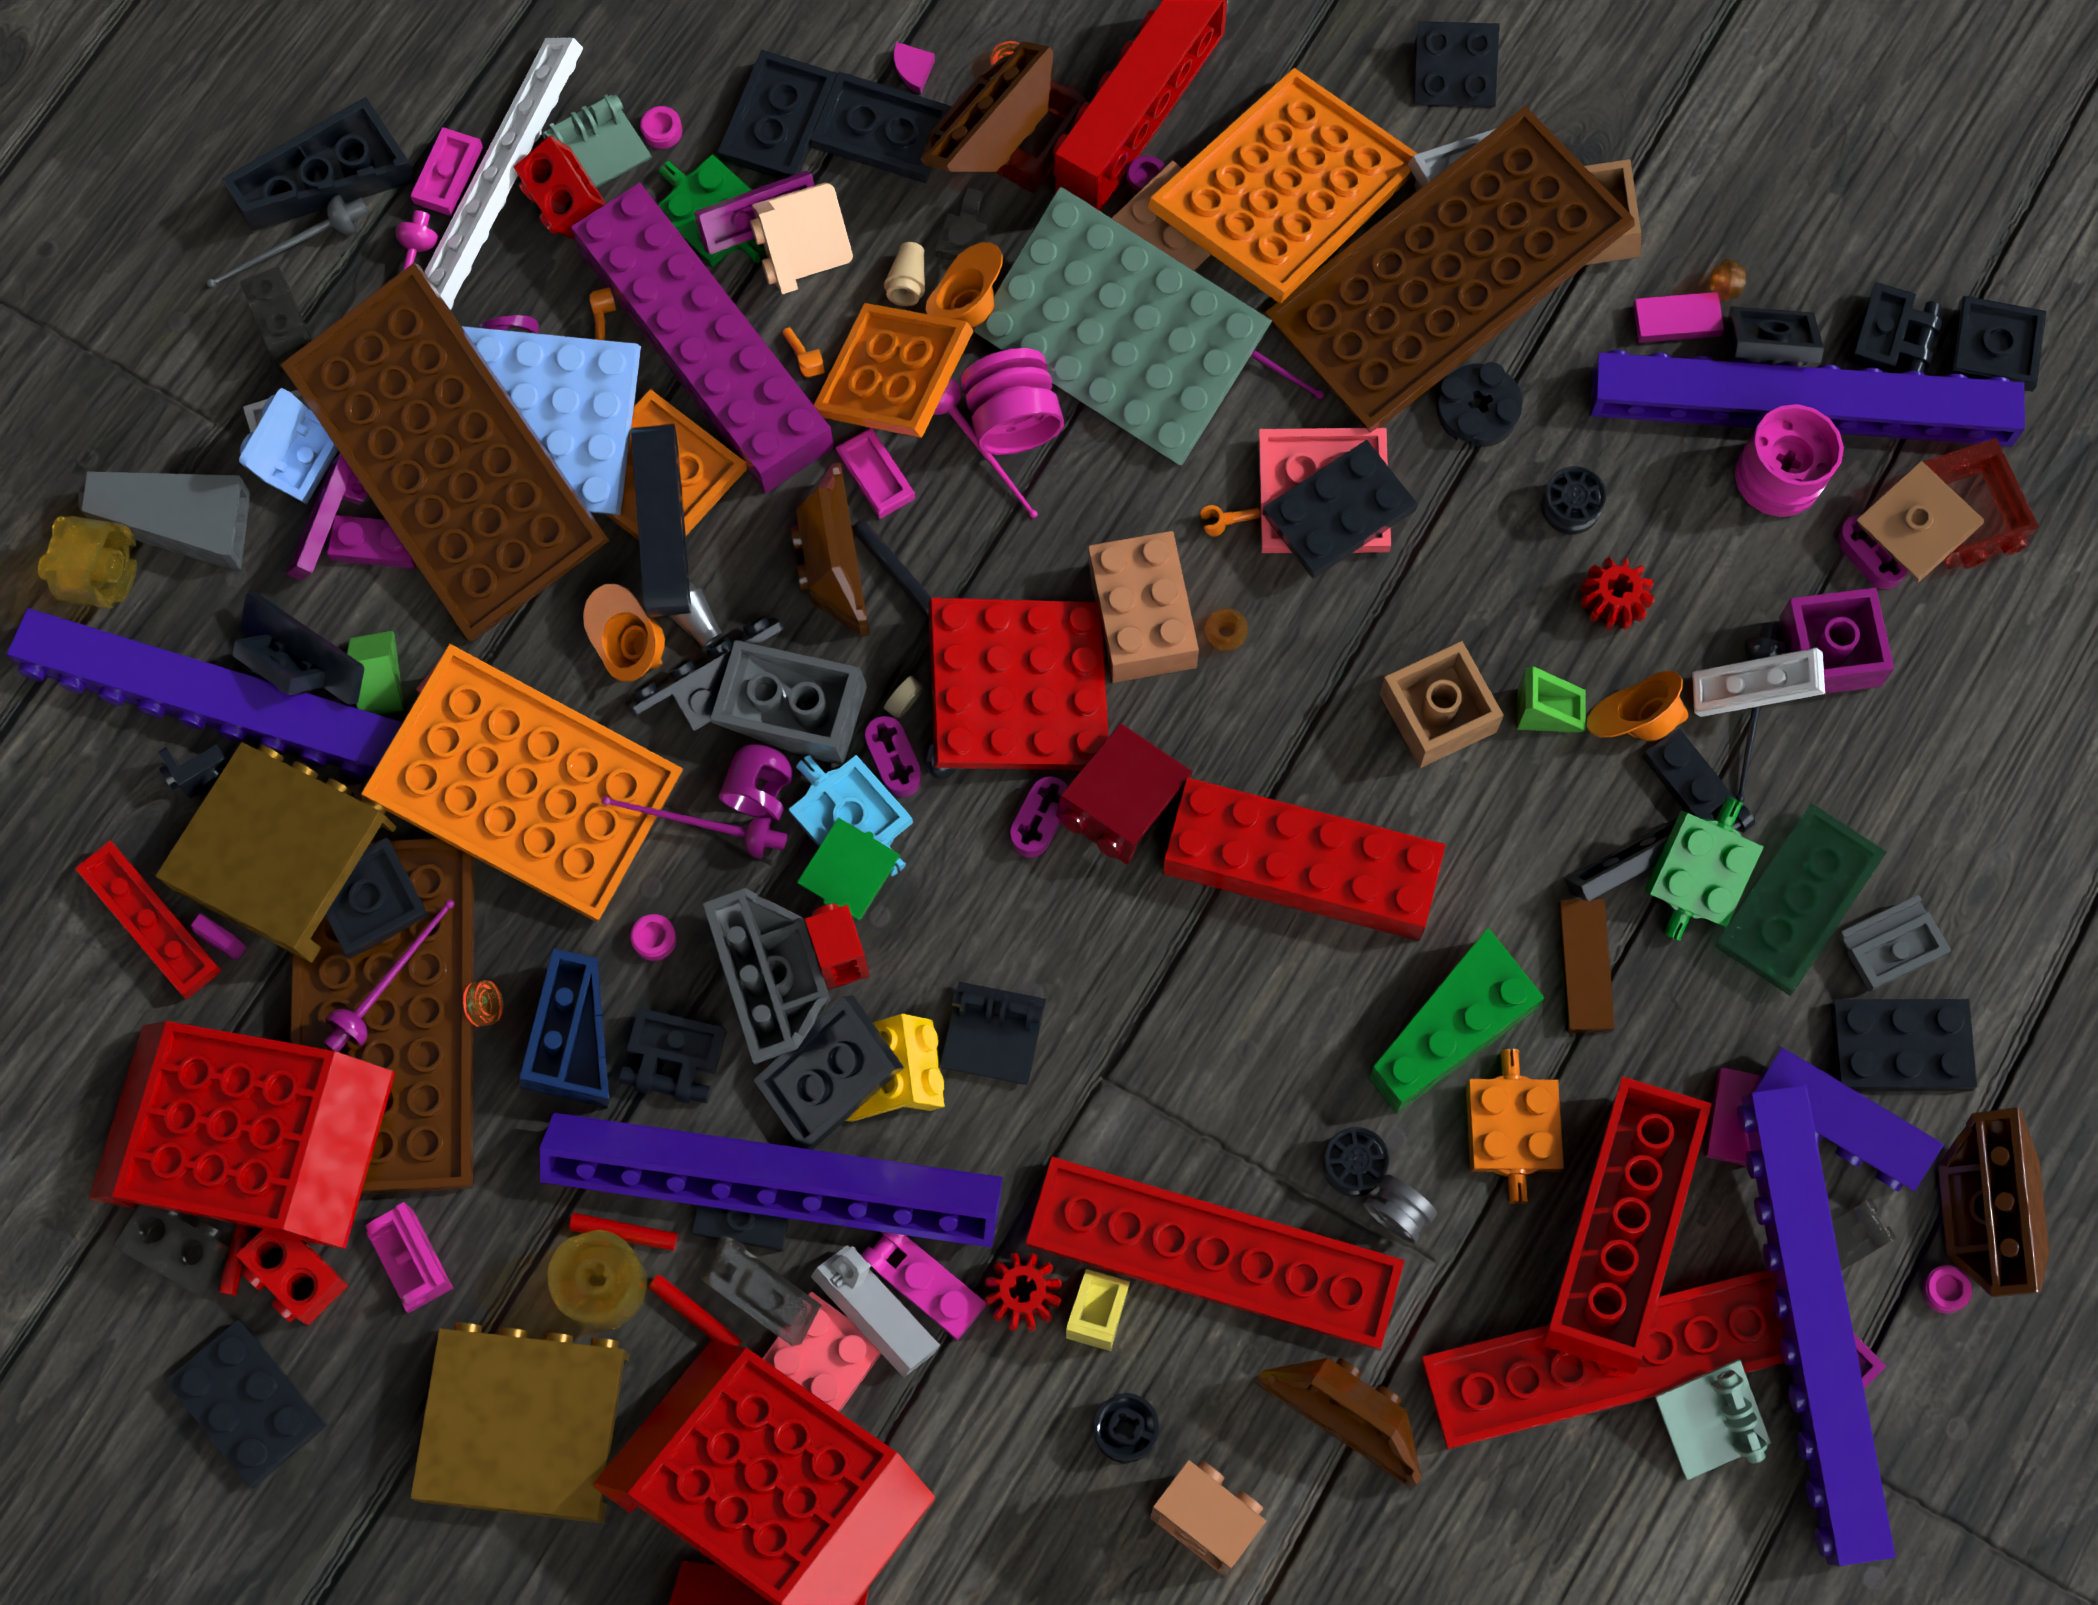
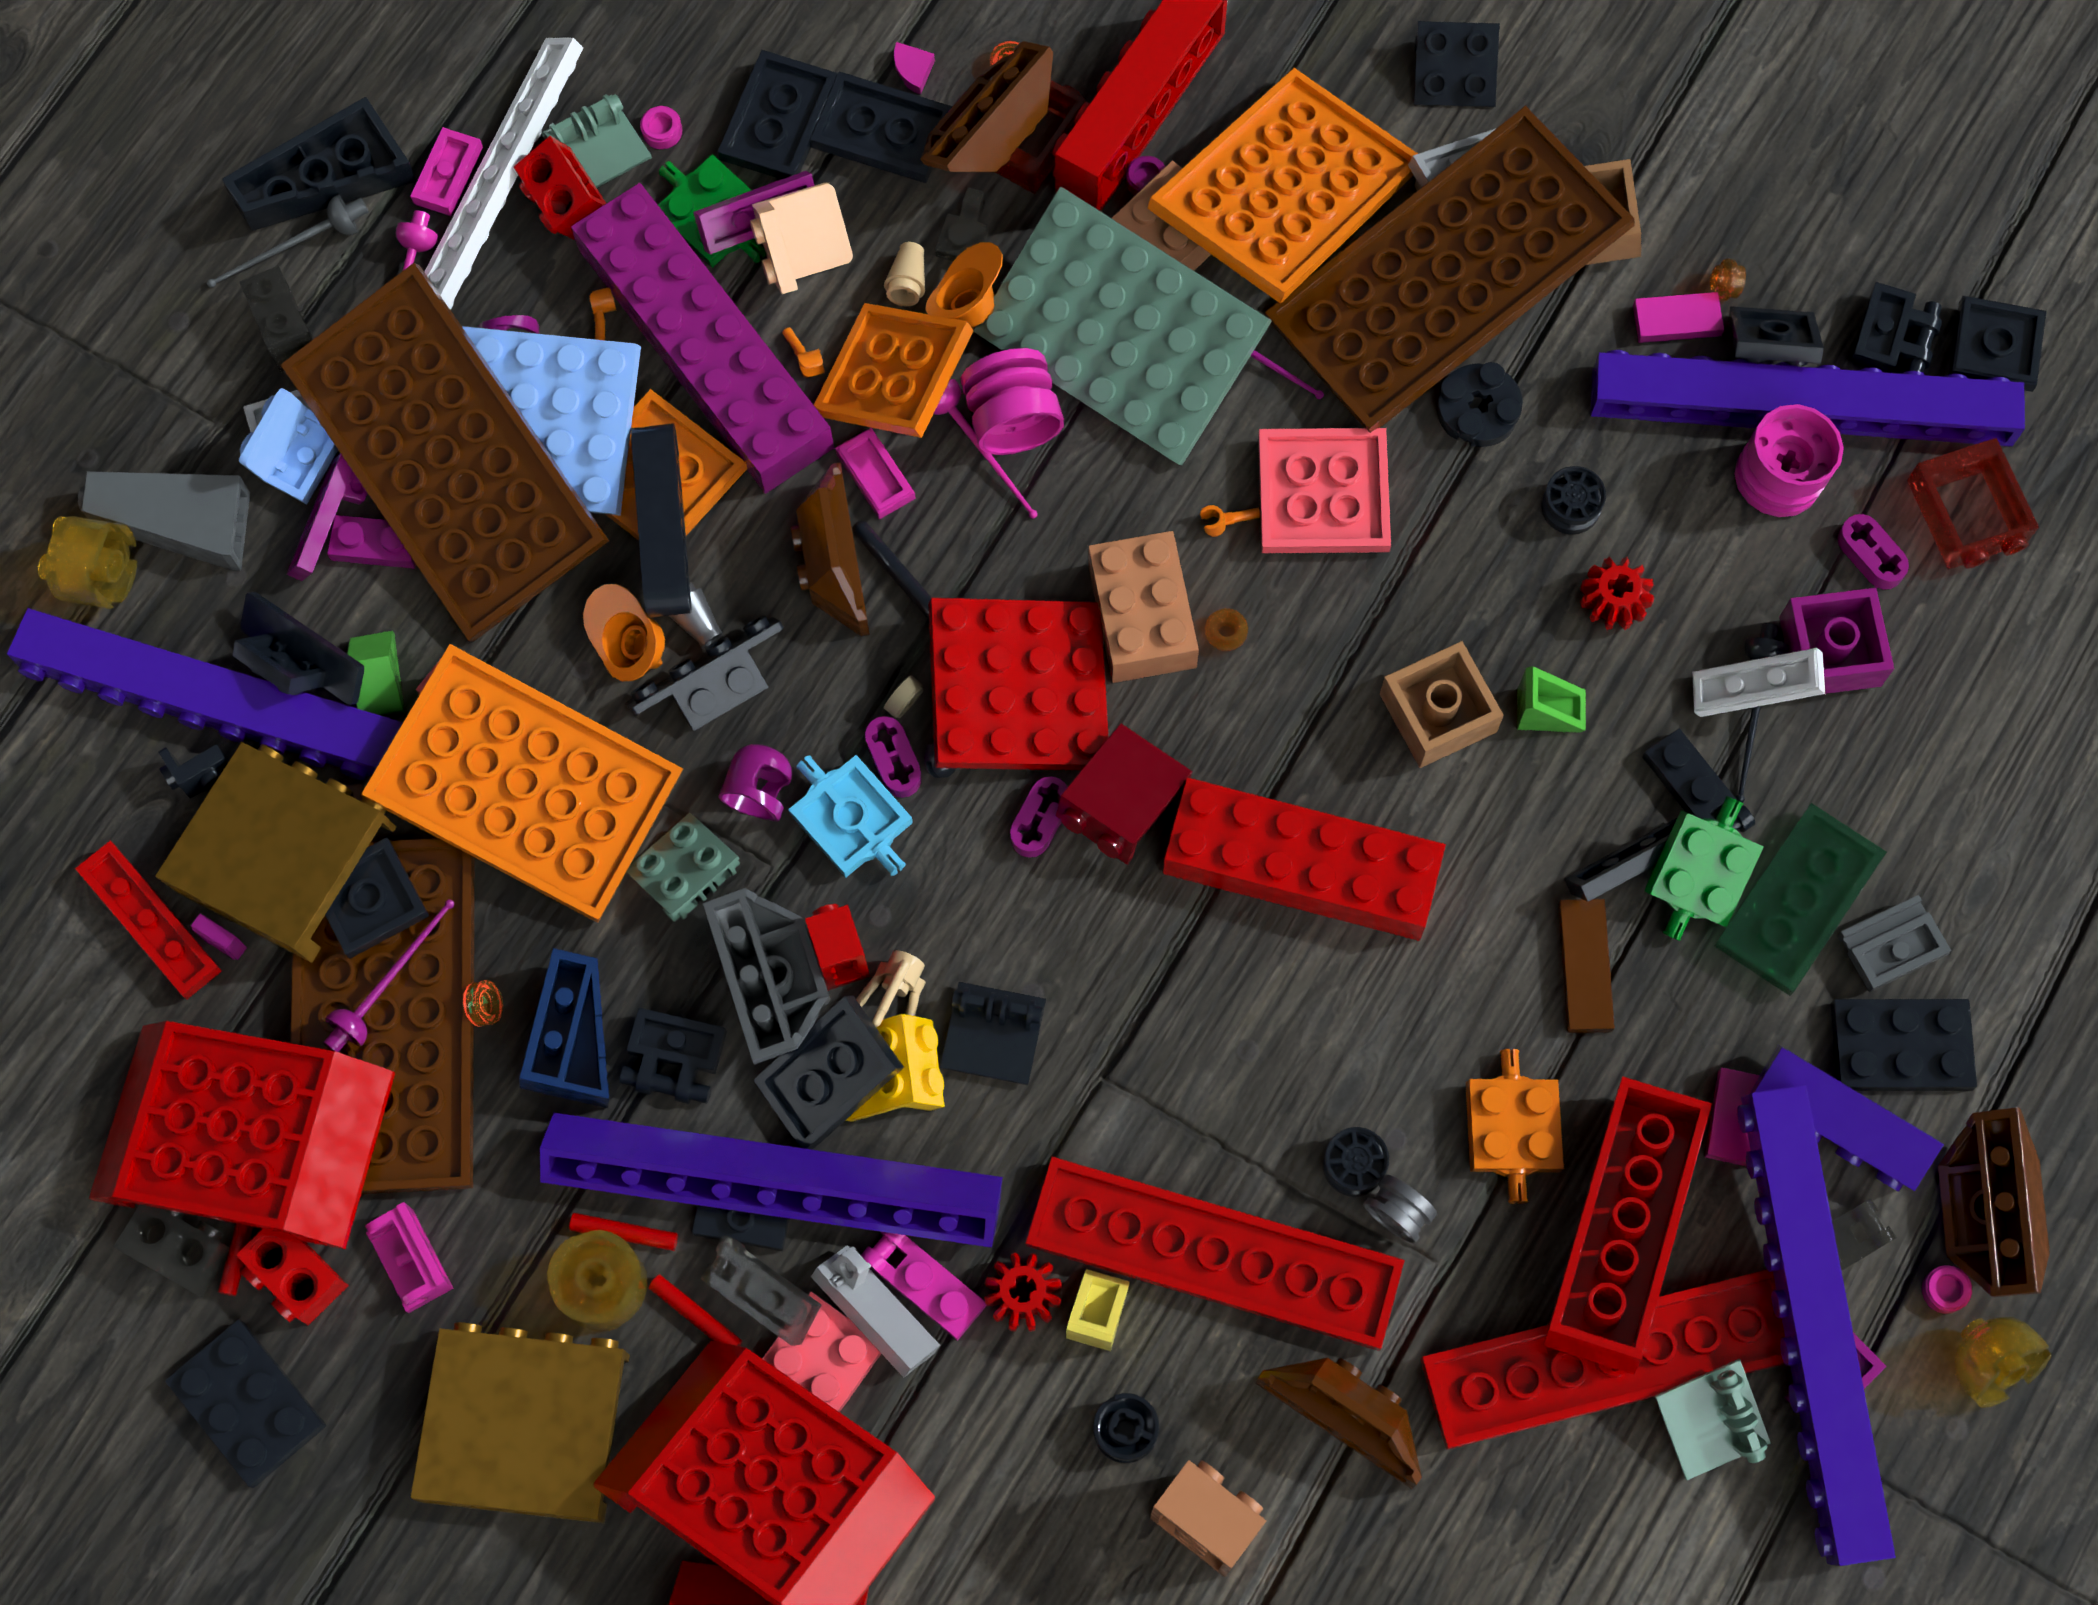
(653, 937): dark pink tile -> none
(683, 866): none -> sand green hinge
(755, 836): magenta sword -> none
(790, 701): dark grey slope -> none
(849, 868): green piece -> none
(898, 978): none -> tan plant
(1339, 509): black plate -> none
(1463, 1017): green wedge -> none
(1642, 710): orange piece -> none
(1920, 521): medium nougat plate -> none
(1997, 1357): none -> clear yellow cylinder

